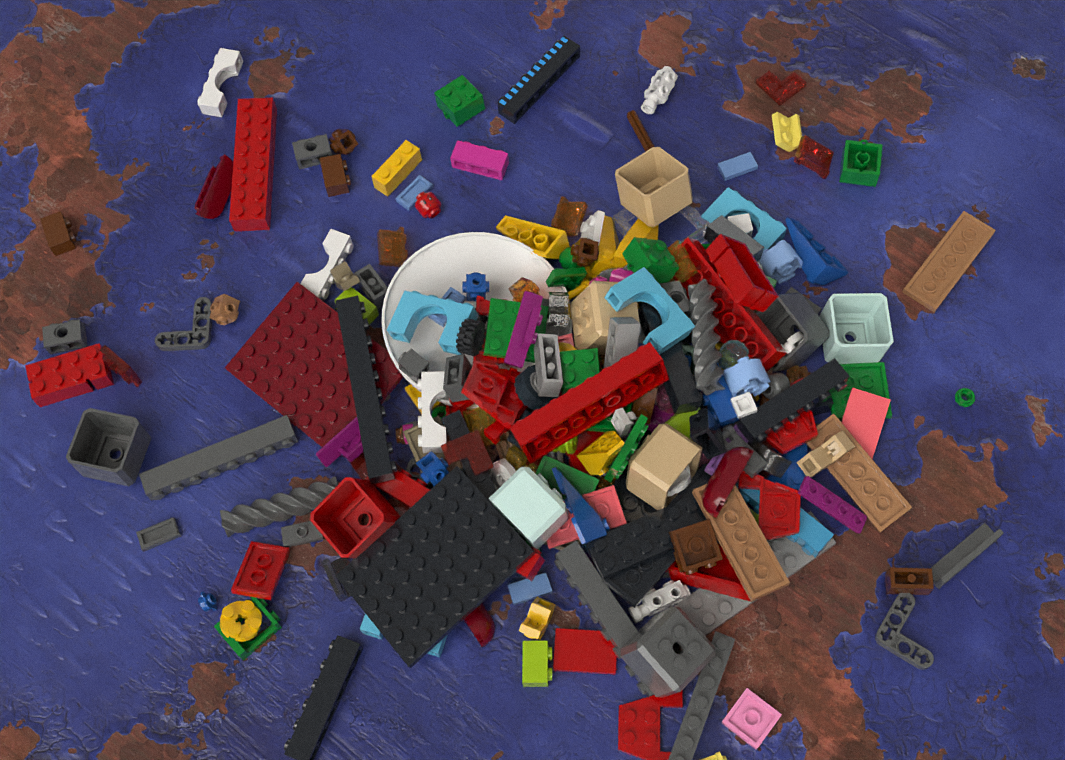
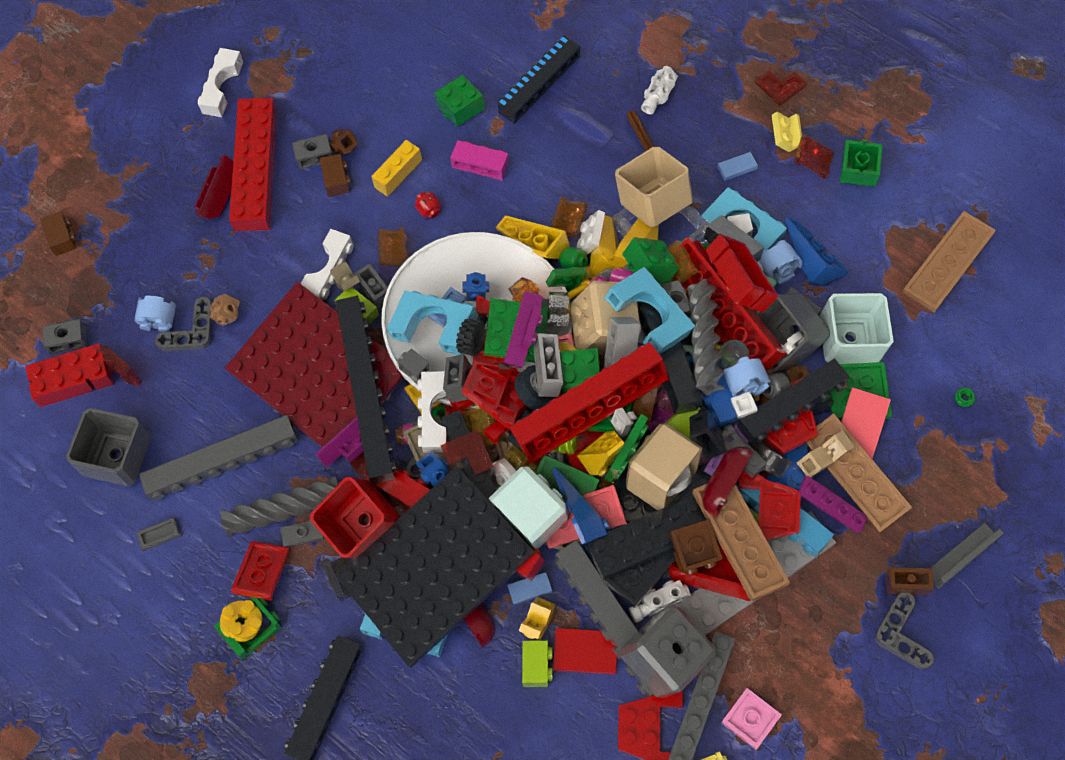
(155, 314): none -> light blue brick
(207, 601): blue plate -> none
(408, 196): medium blue tile -> none
(585, 252): reddish brown brick -> none

